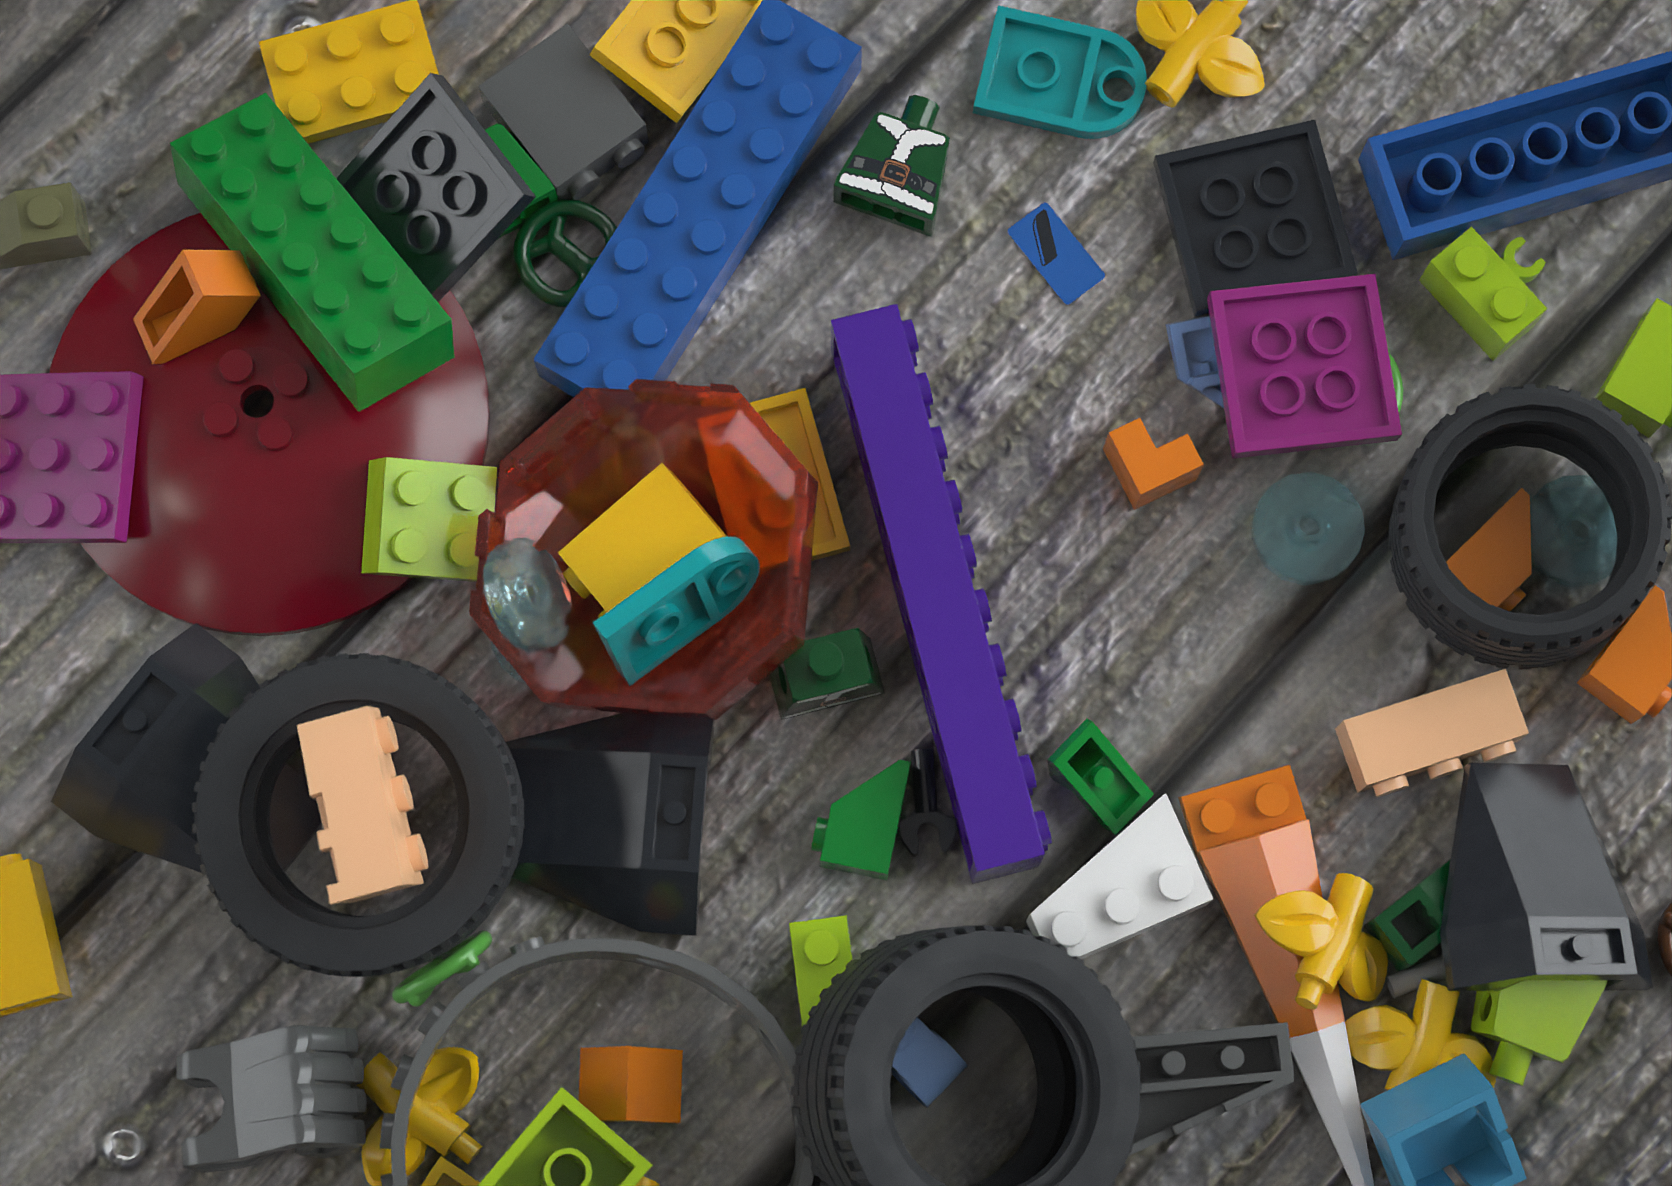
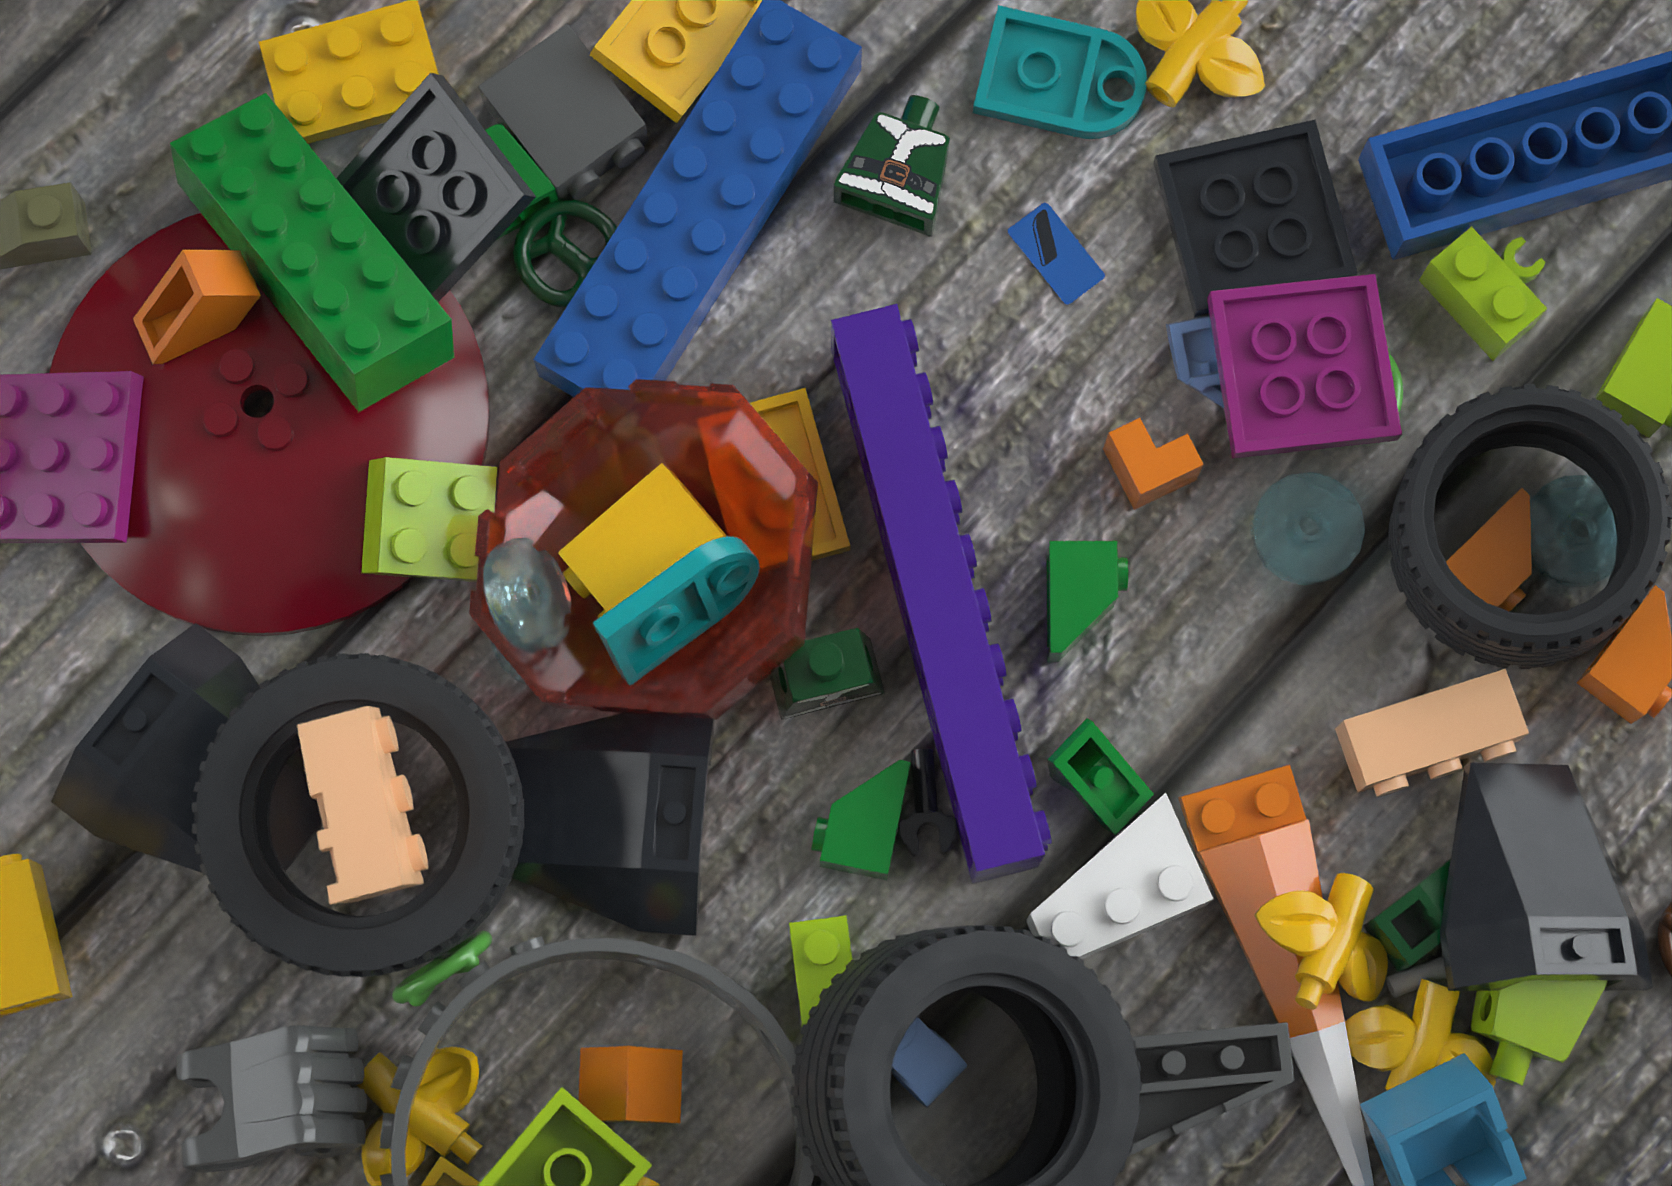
(1080, 590): none -> green slope

